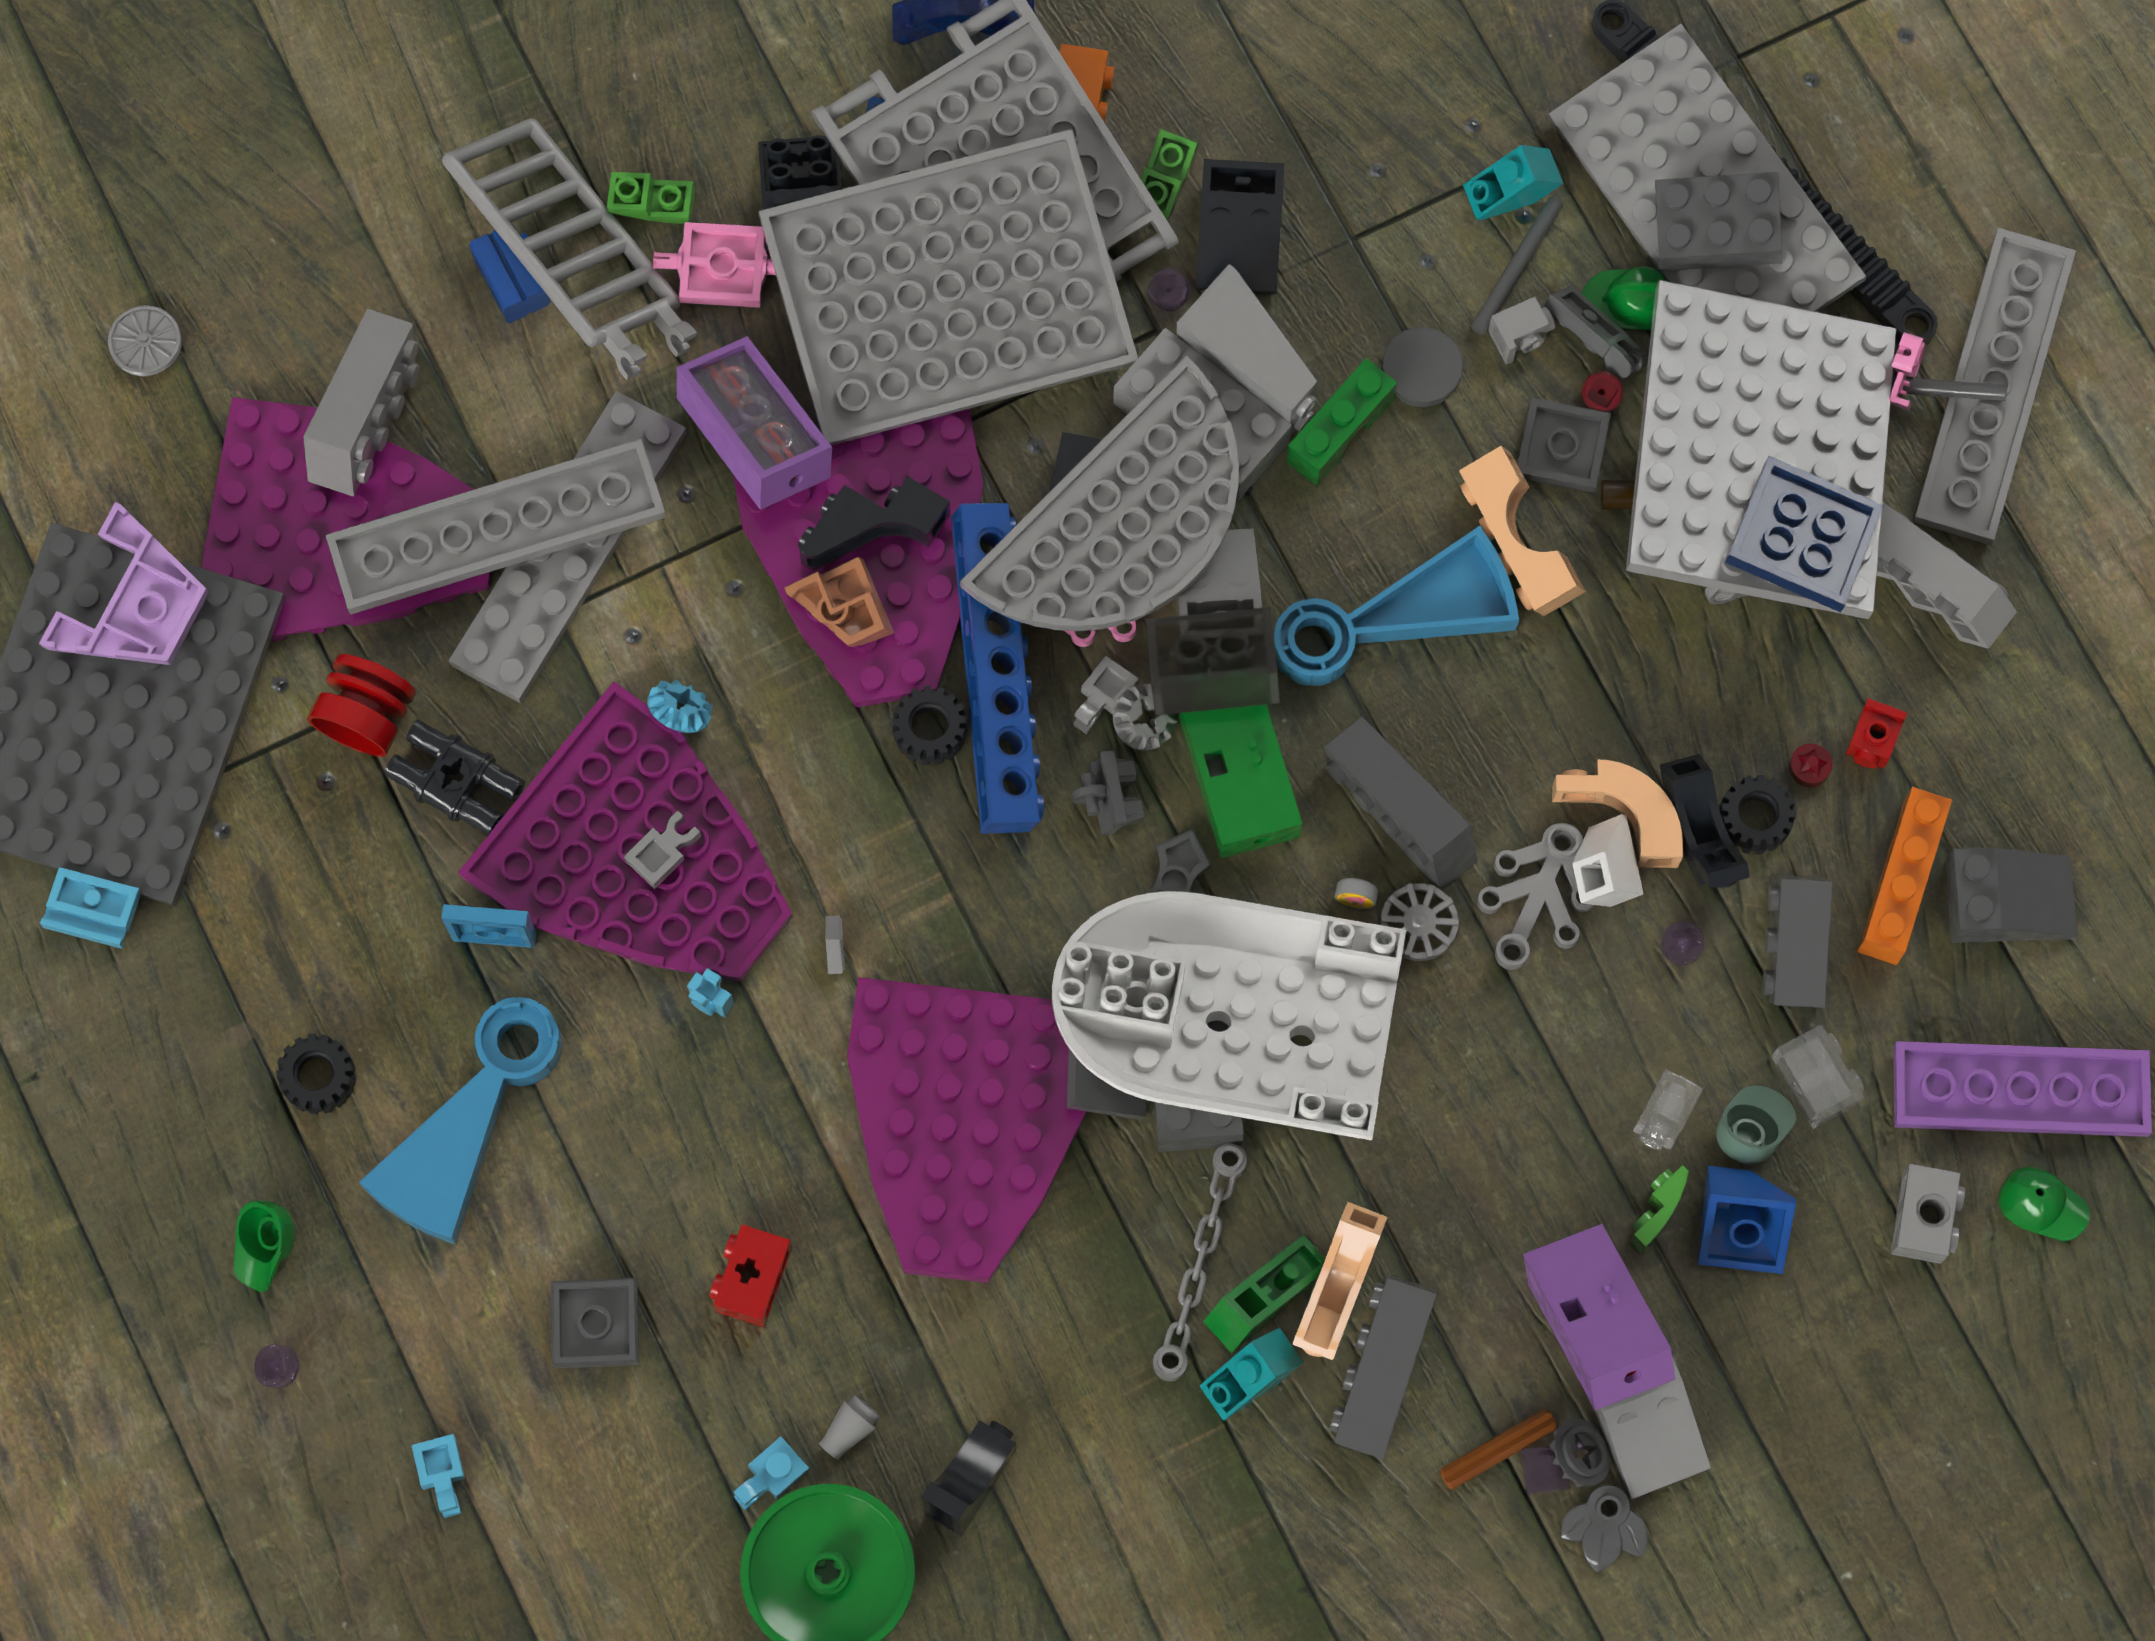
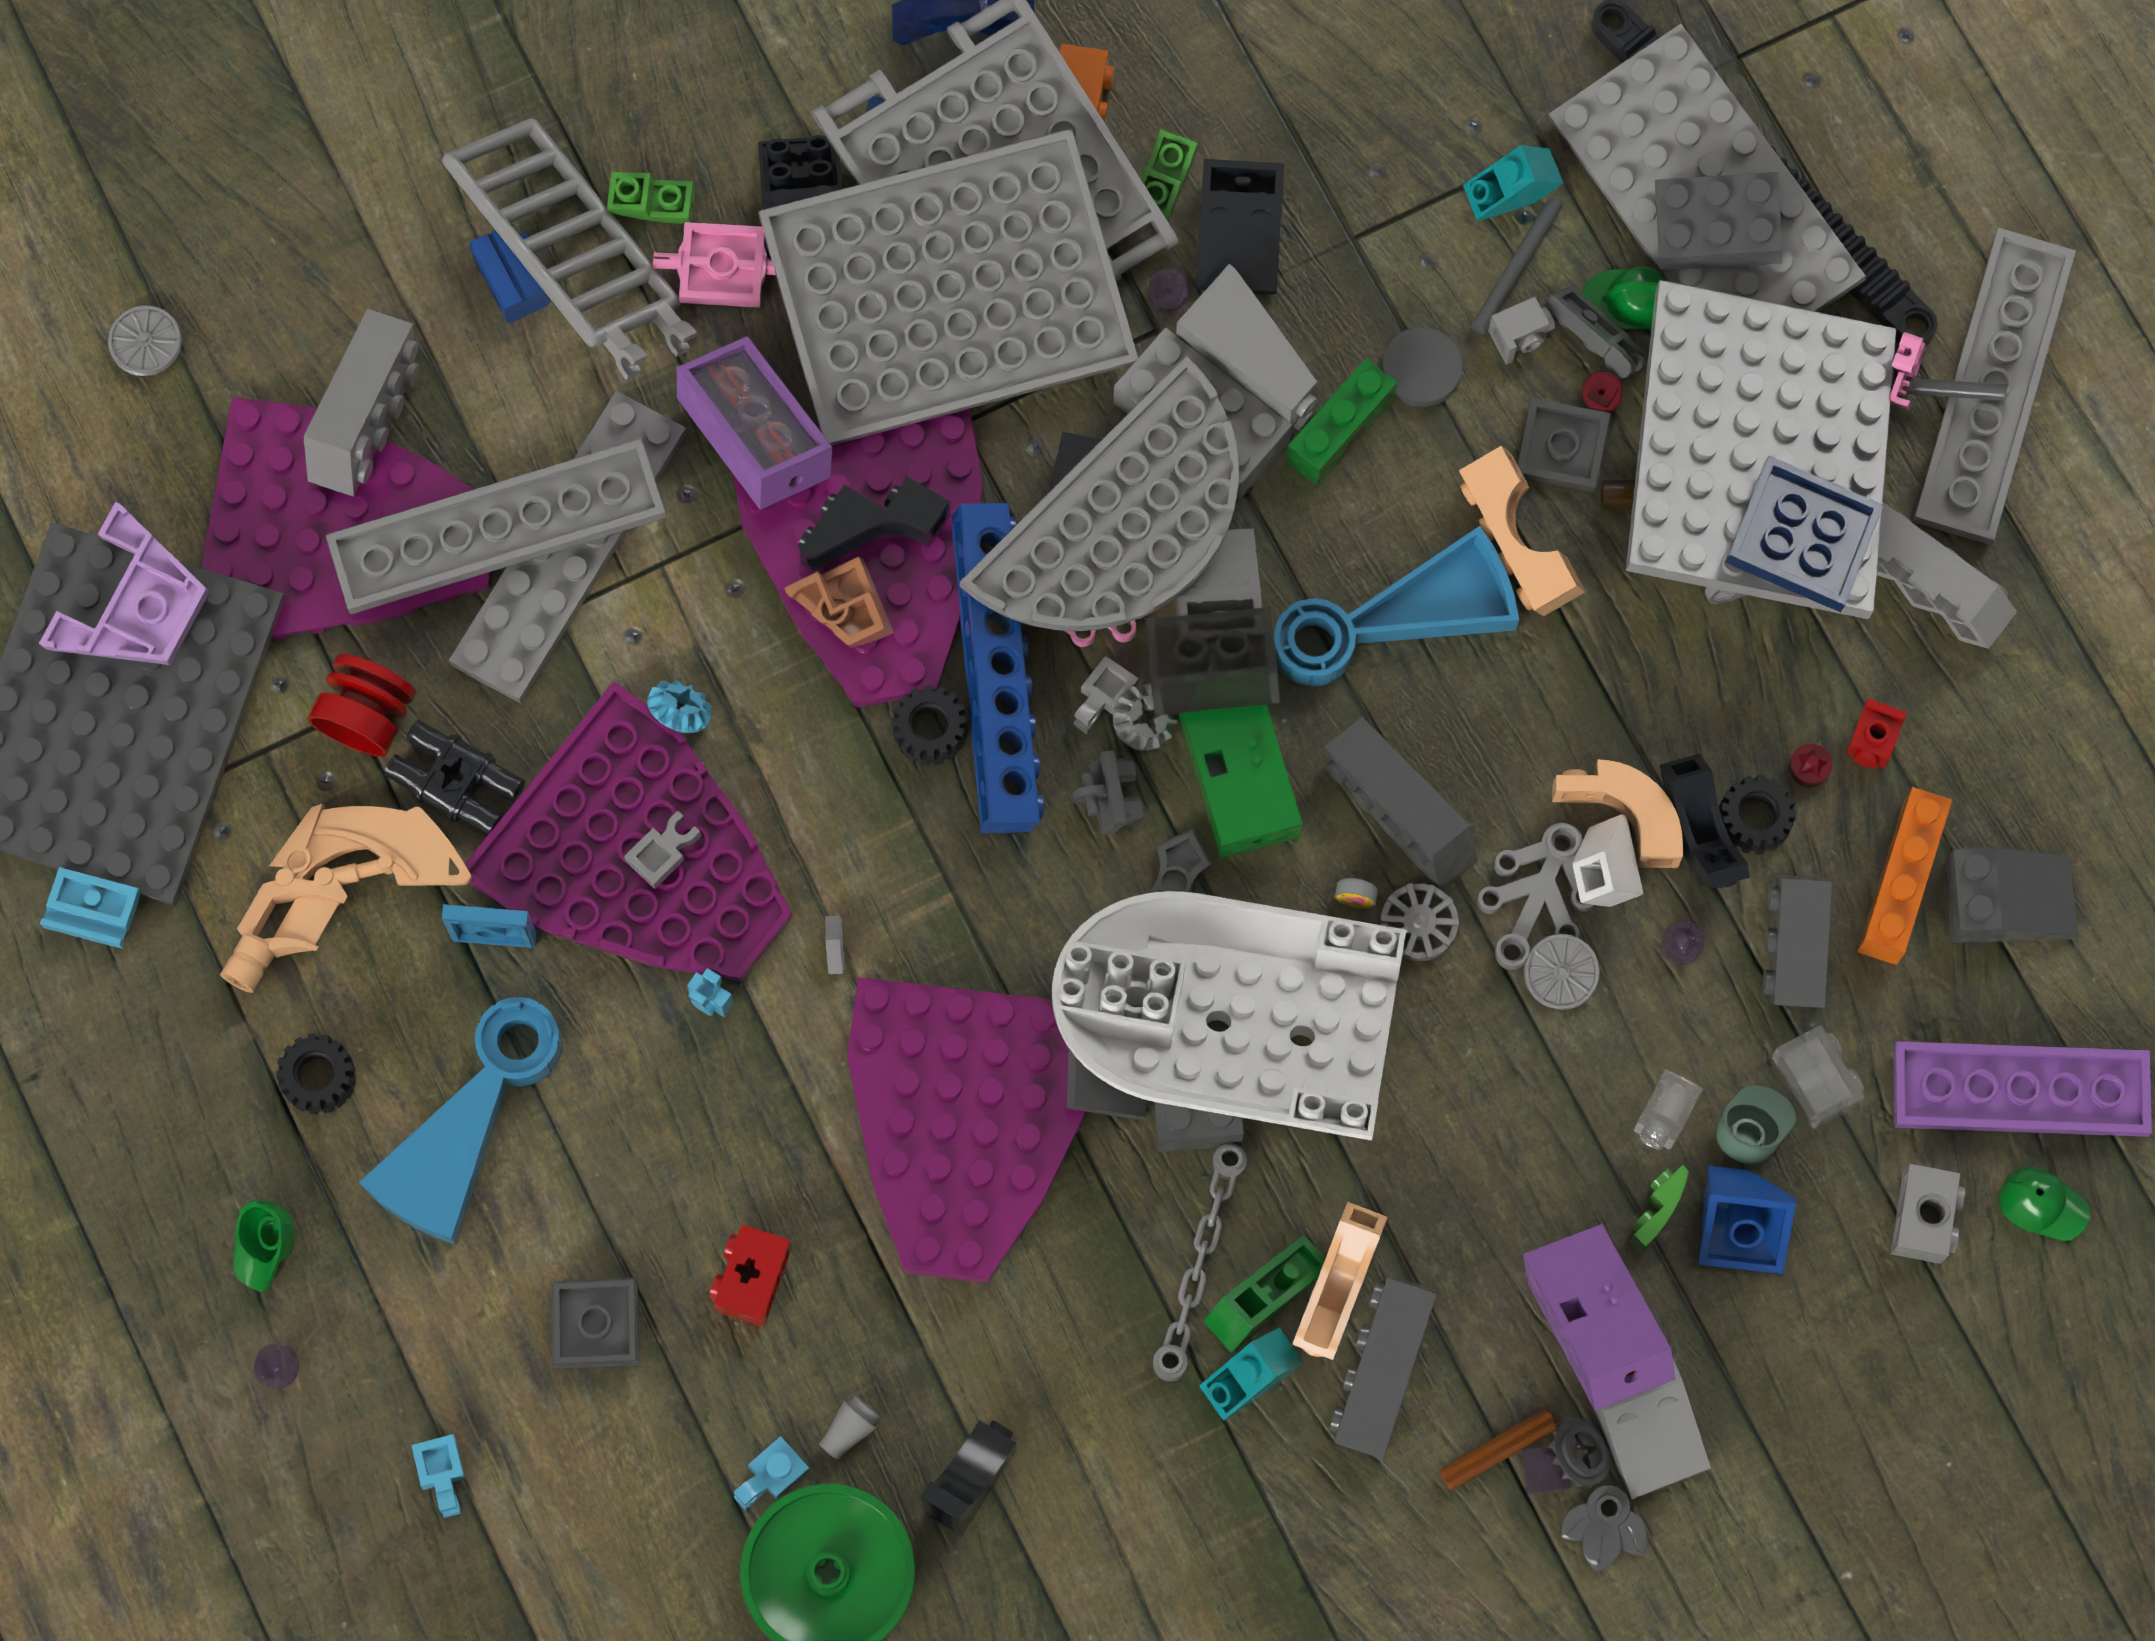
(404, 842): none -> light nougat piece
(1561, 971): none -> light grey wheel

